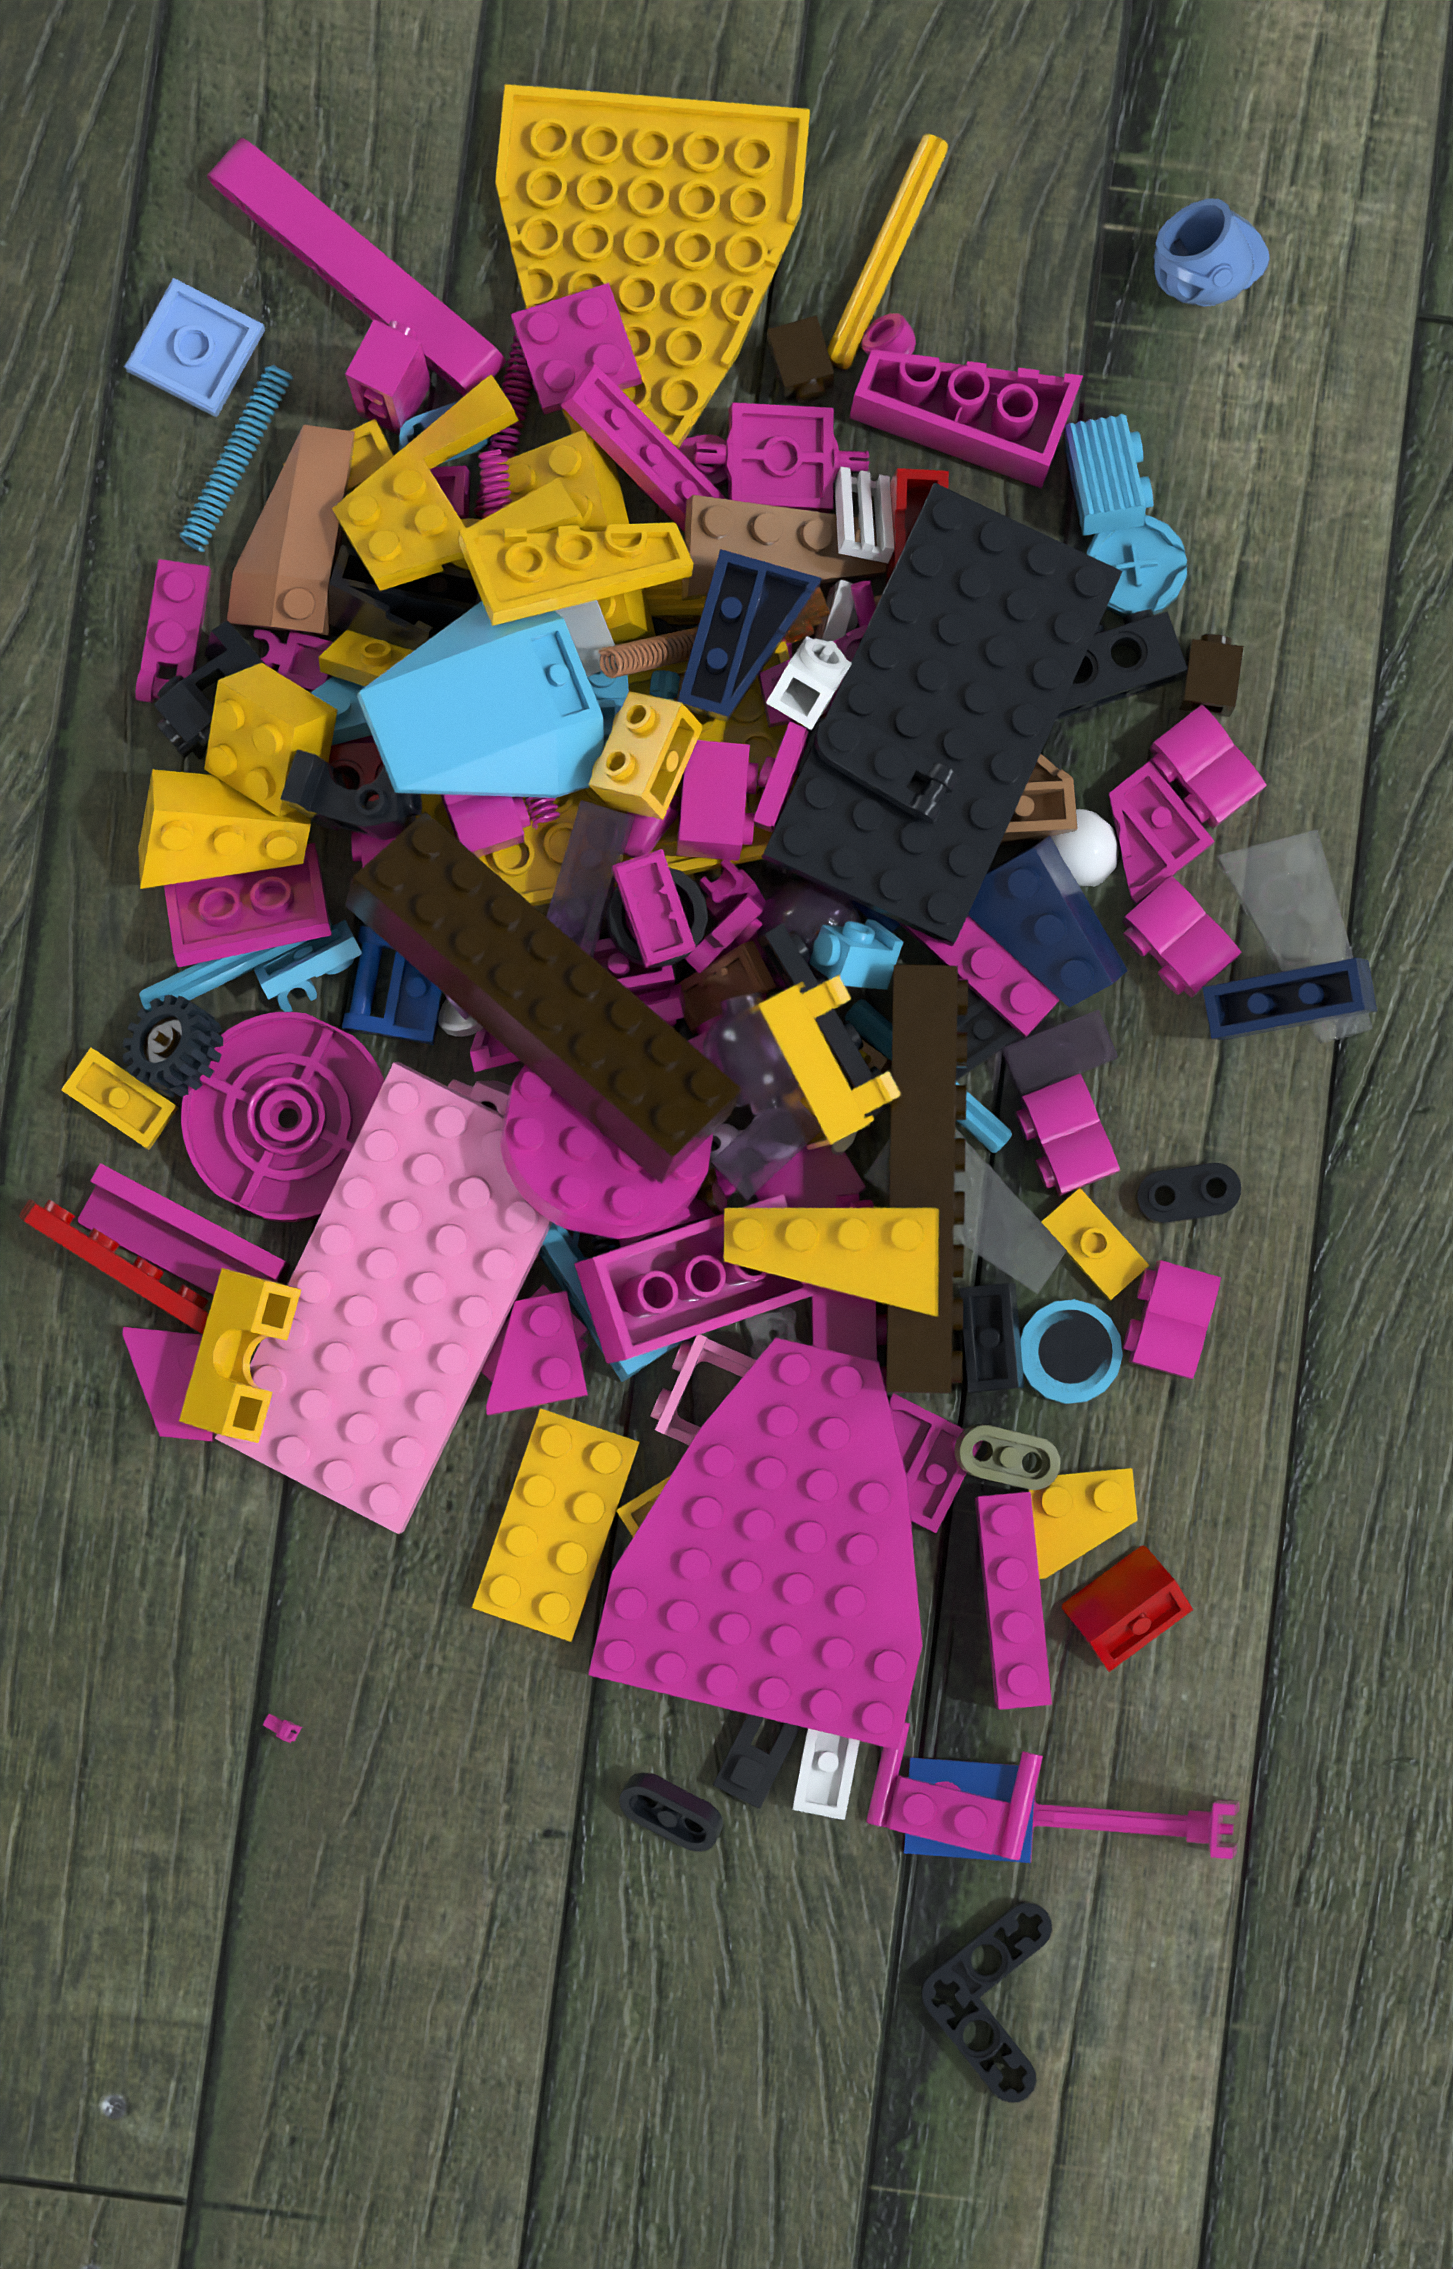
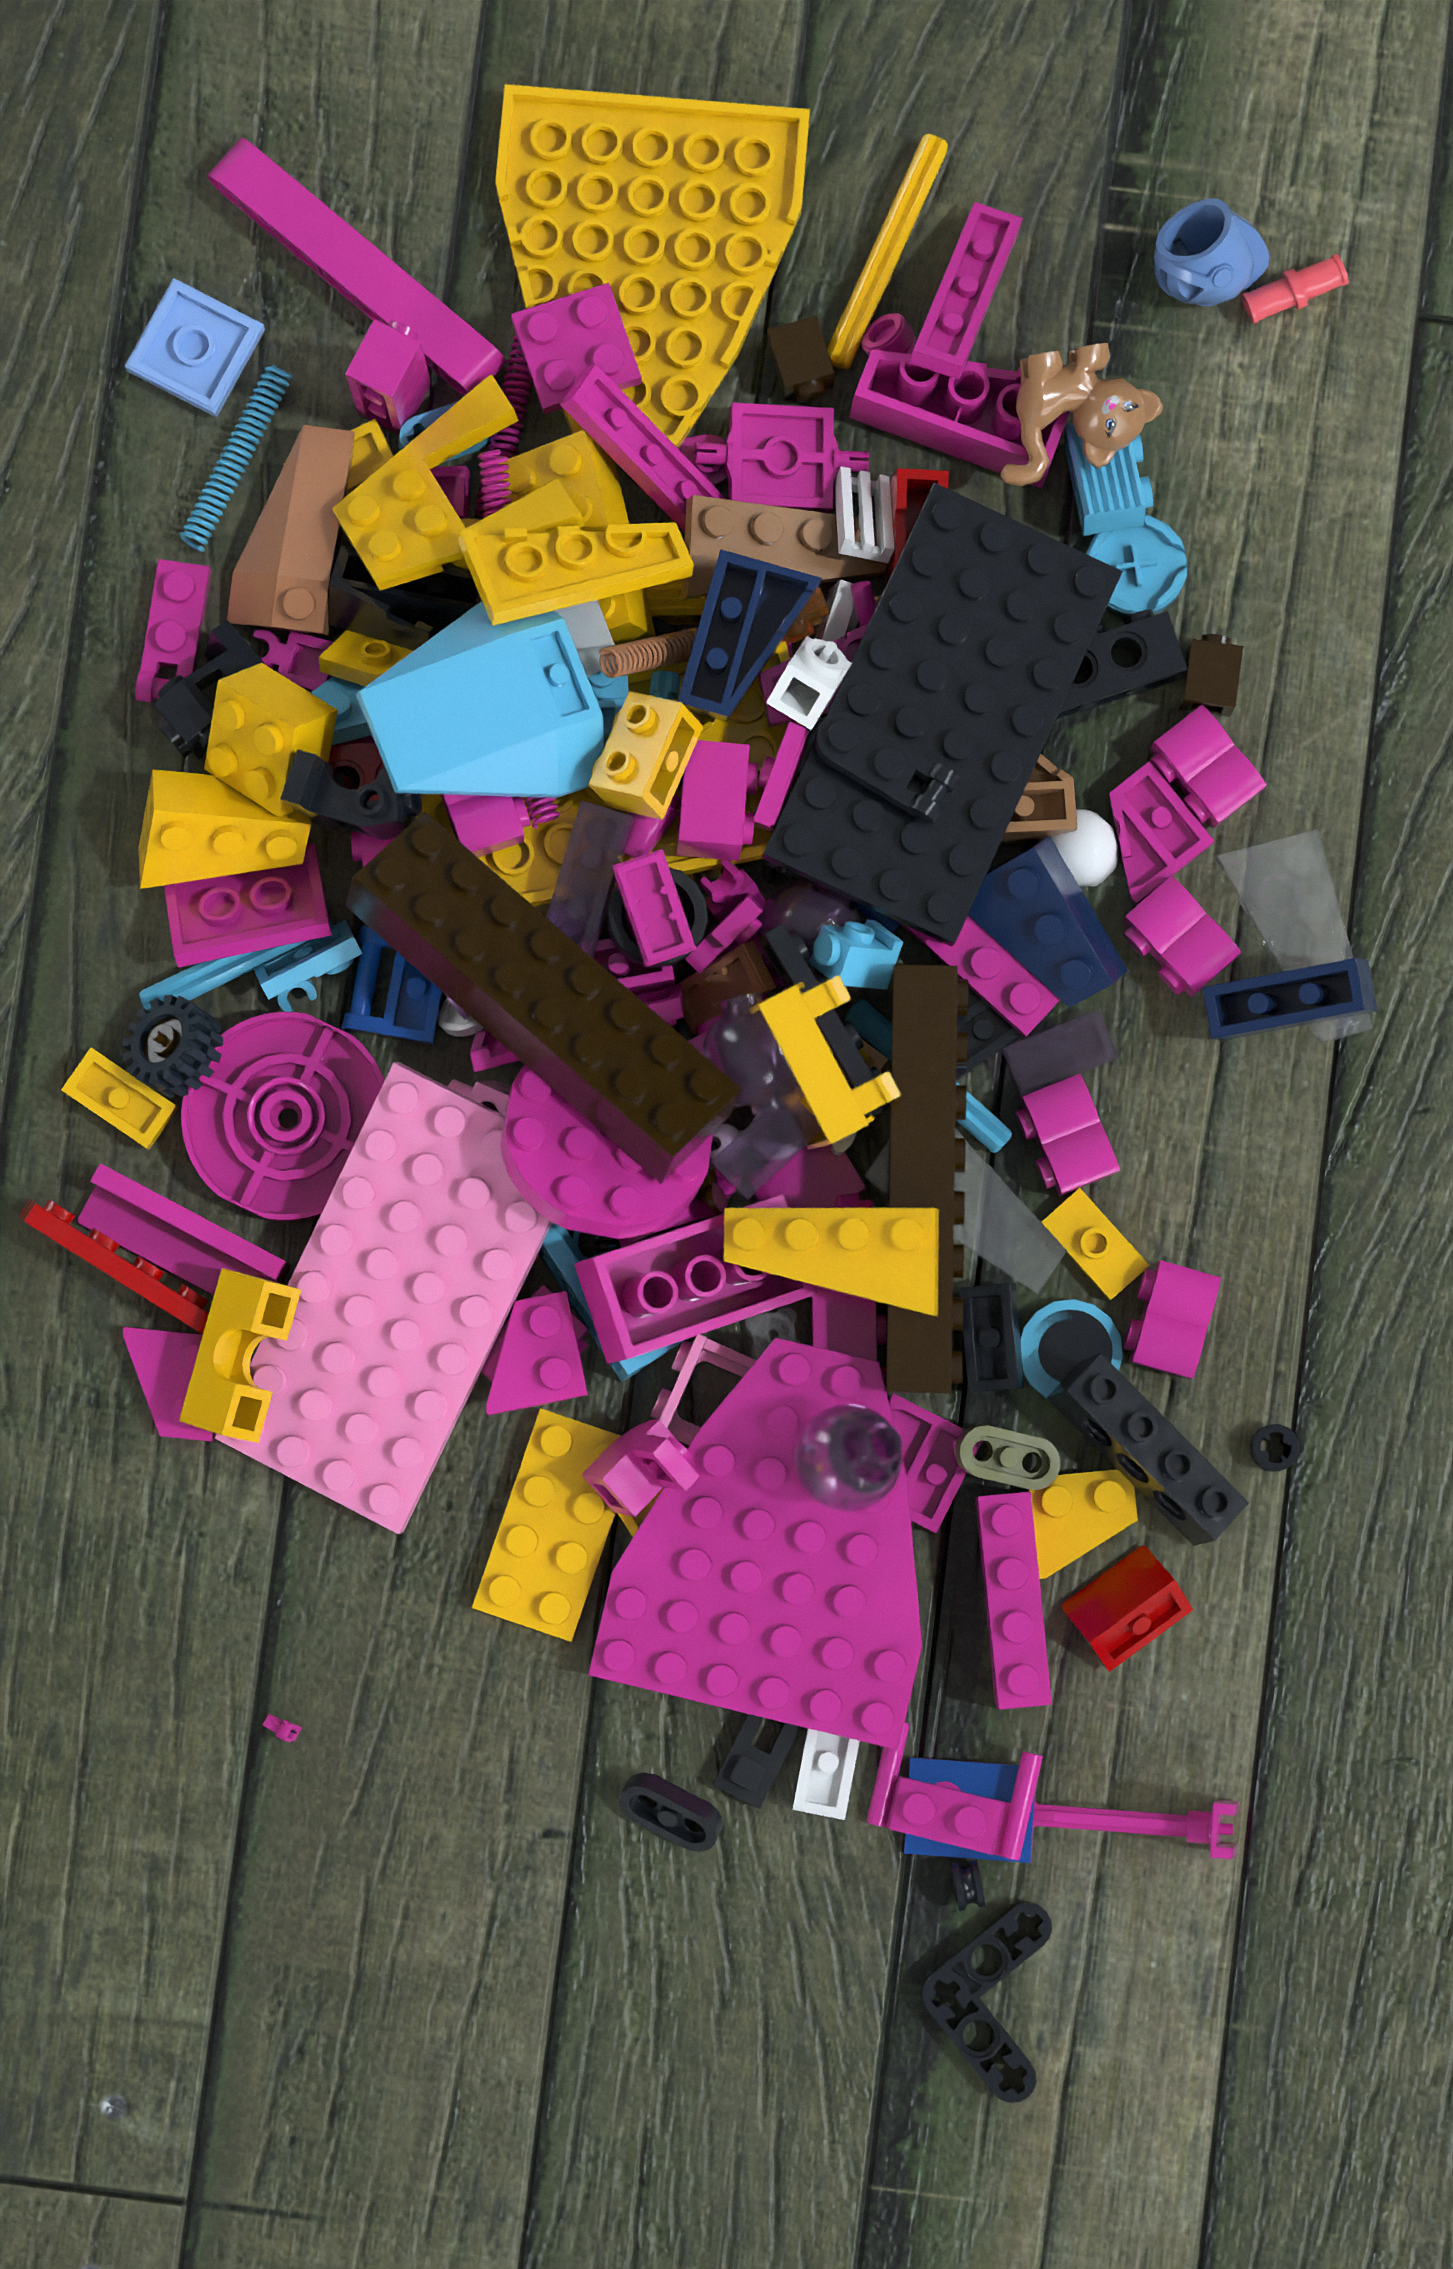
(639, 1467): none -> dark pink brick
(848, 1457): none -> clear purple brick
(966, 291): none -> dark pink plate
(967, 1885): none -> black bush
(1105, 411): none -> medium nougat animal
(1148, 1450): none -> black brick
(1189, 1193): black plate -> none
(1287, 1438): none -> black bush
(1295, 288): none -> coral pin

